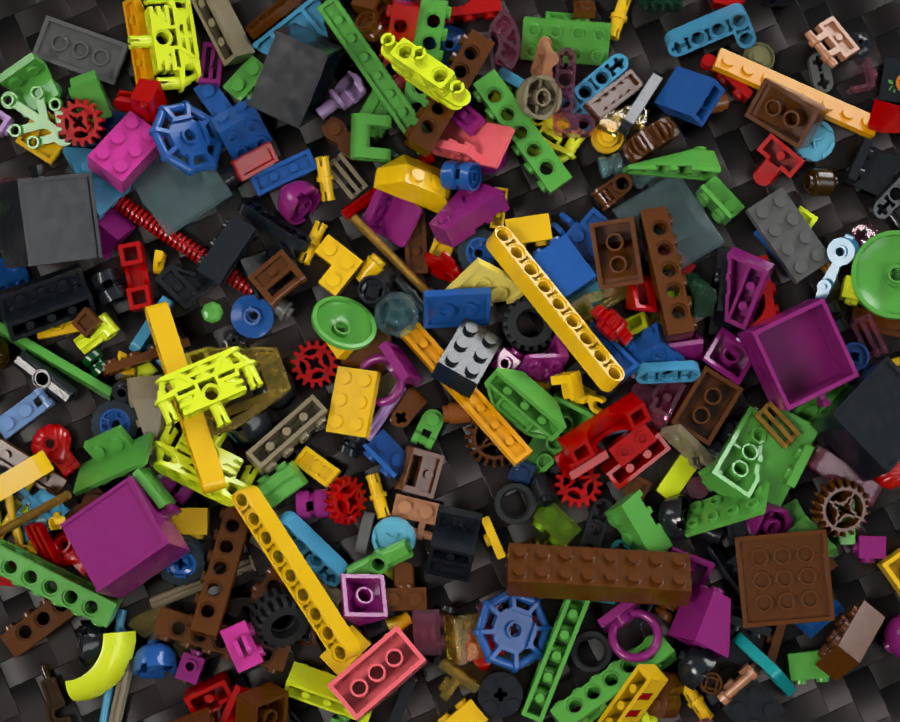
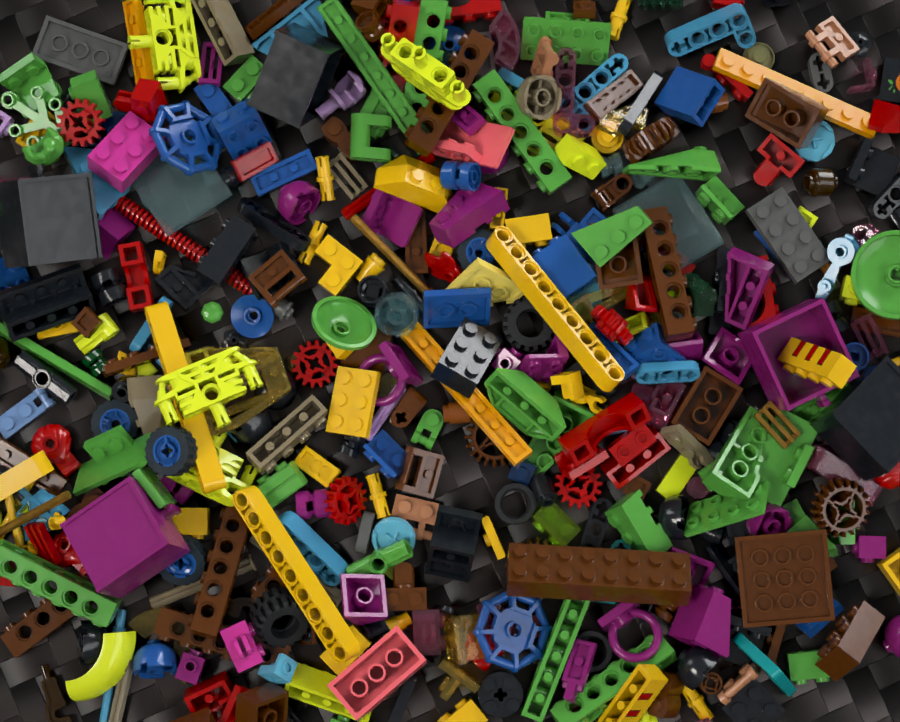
(47, 150): none -> bright green hair
(183, 452): none -> black wheel
(280, 671): none -> medium azure bracket
(578, 668): none -> magenta hinge
(579, 156): none -> neon yellow brick
(613, 234): none -> bright green wedge
(816, 363): none -> yellow brick

